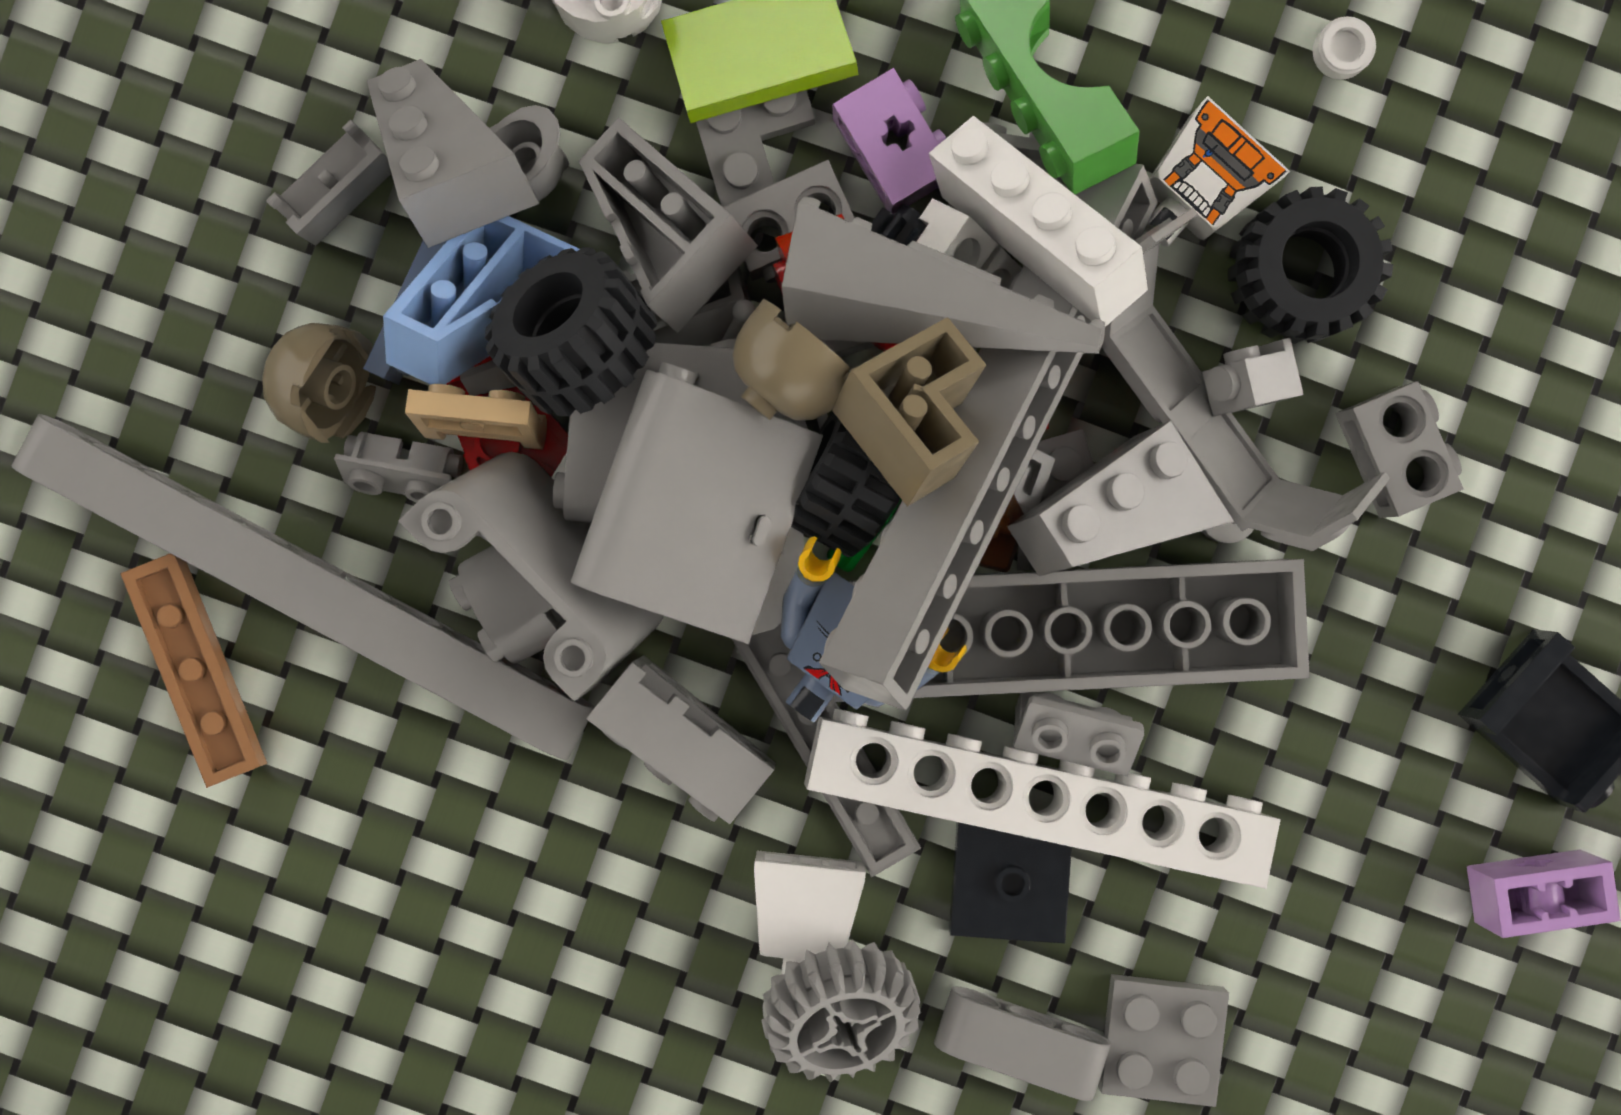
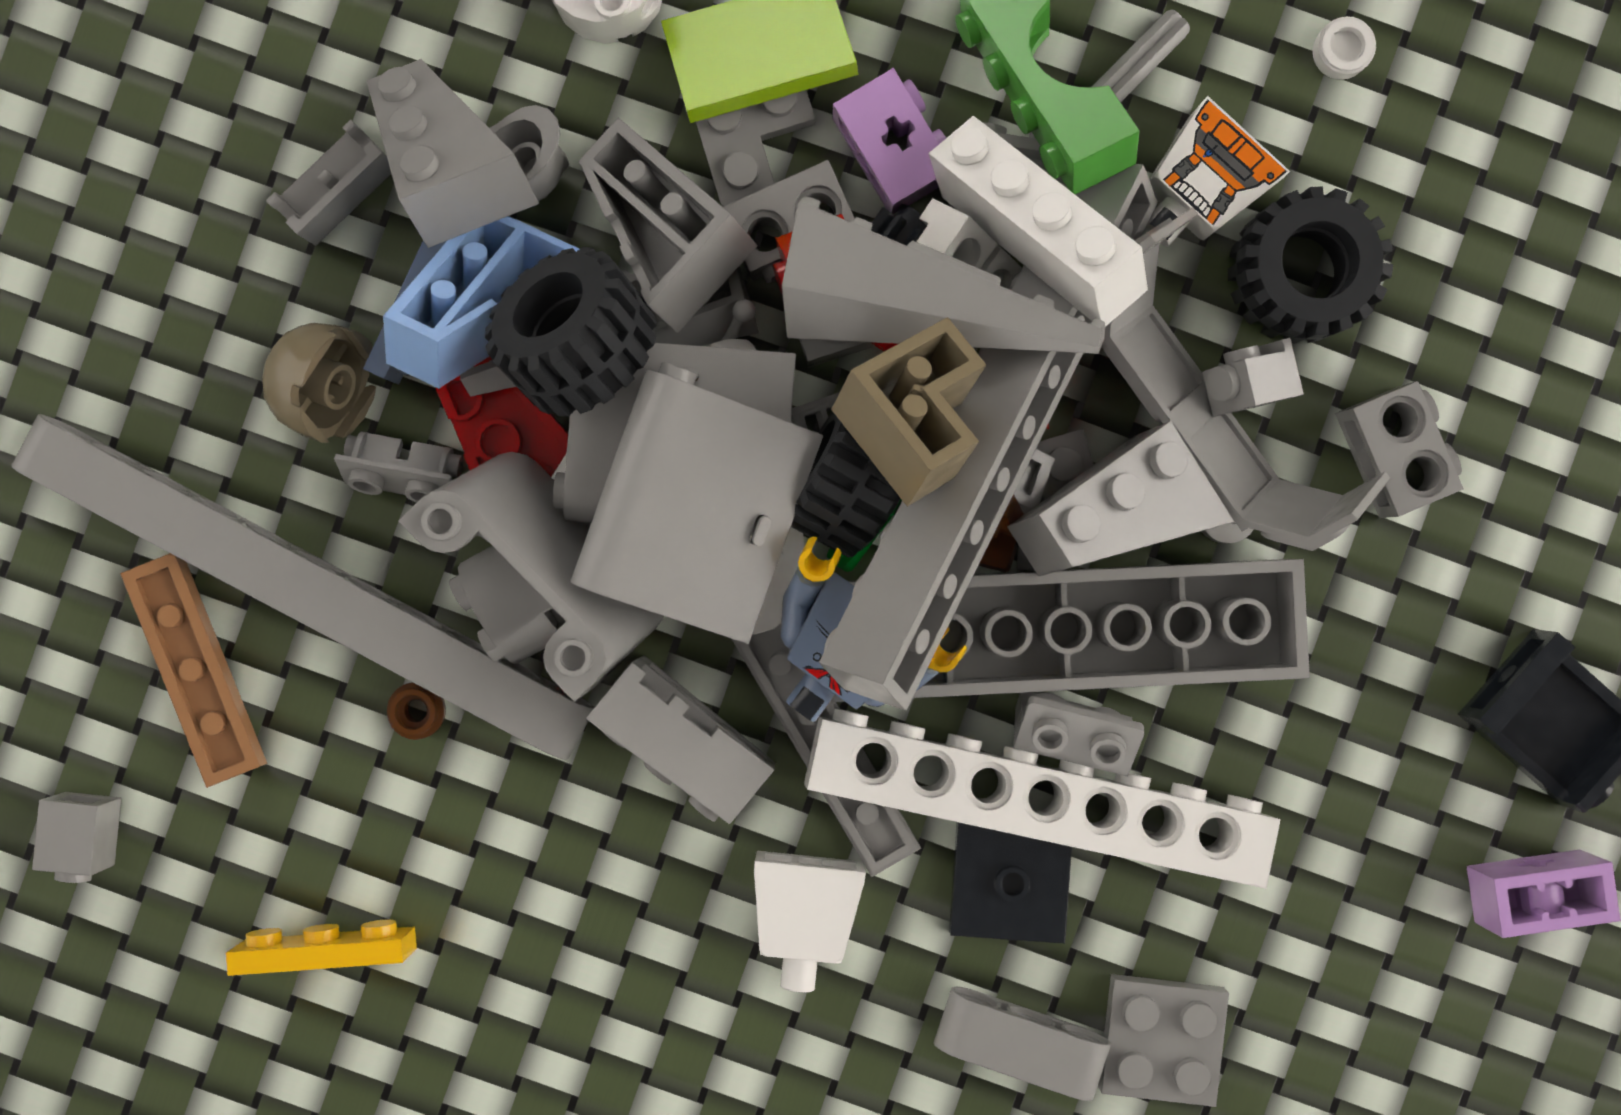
(76, 835): none -> light grey brick
(321, 948): none -> yellow plate
(404, 723): none -> reddish brown plate
(499, 416): tan plate -> none
(786, 367): dark tan cylinder -> none
(840, 1011): light grey gear -> none
(1145, 54): none -> light grey axle

